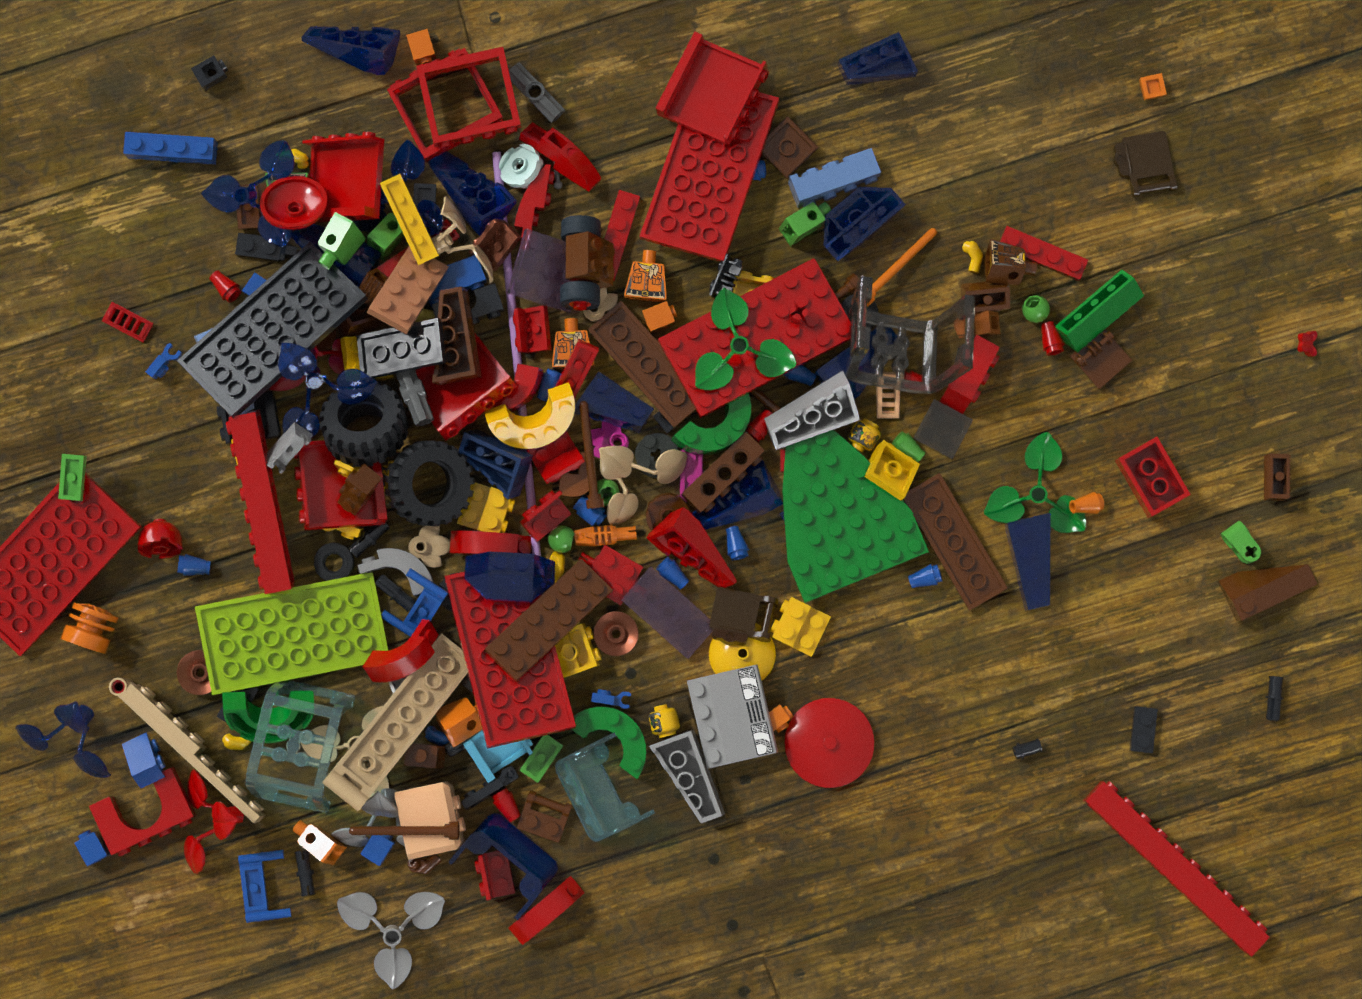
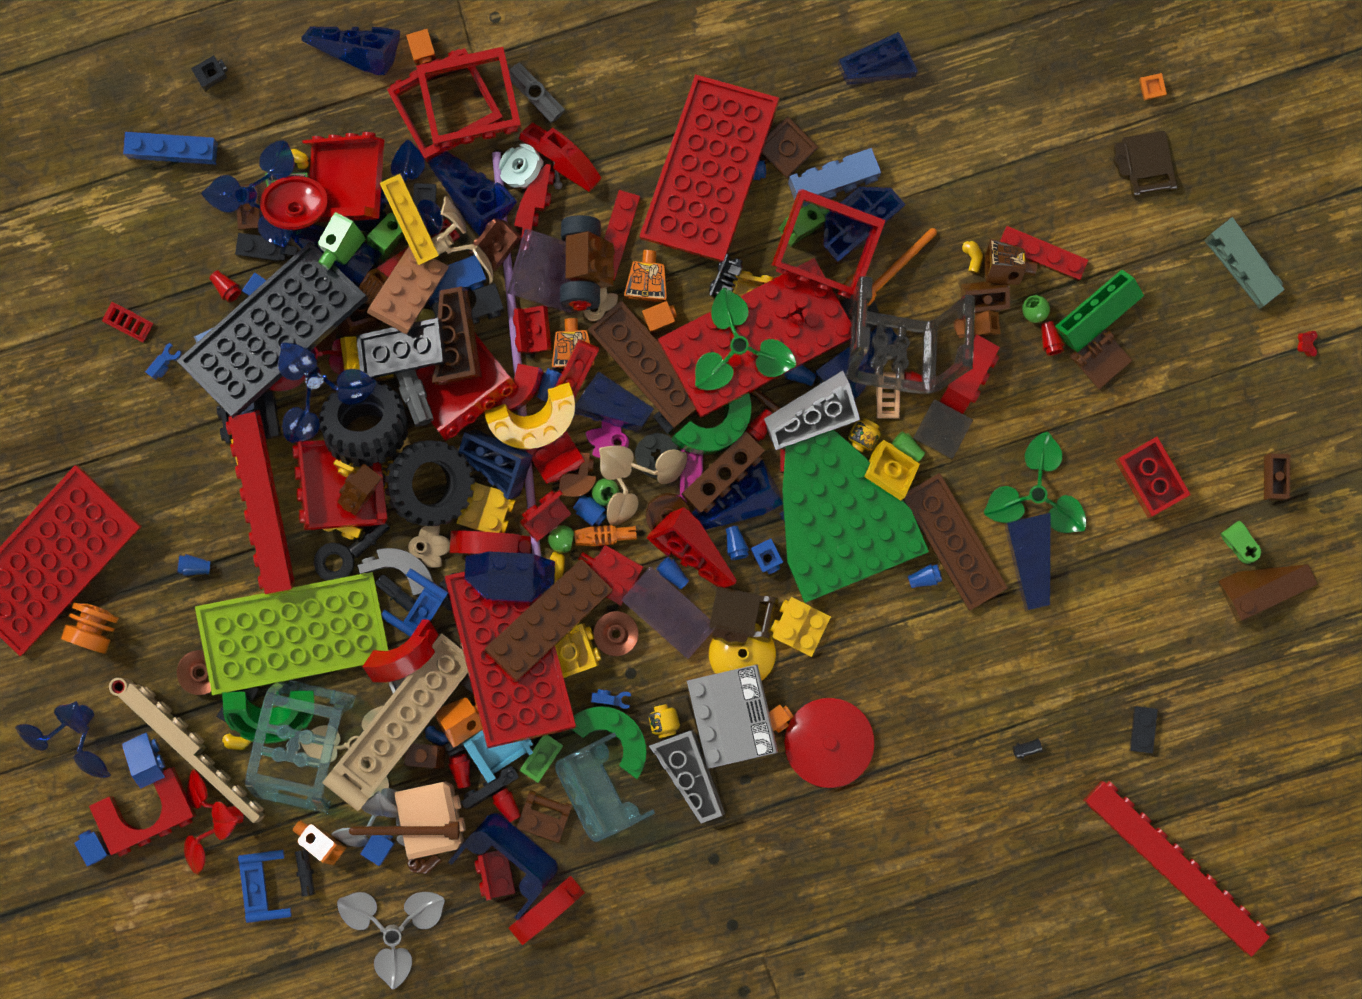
(72, 477): bright green plate -> none
(160, 538): red cylinder -> none
(287, 446): light grey hinge -> none
(460, 770): none -> red cone
(594, 499): reddish brown piece -> none
(711, 90): red panel -> none
(767, 548): none -> blue brick
(805, 276): none -> red window
(1090, 503): orange cone -> none
(1244, 263): none -> sand green wedge
(1274, 698): black axle -> none

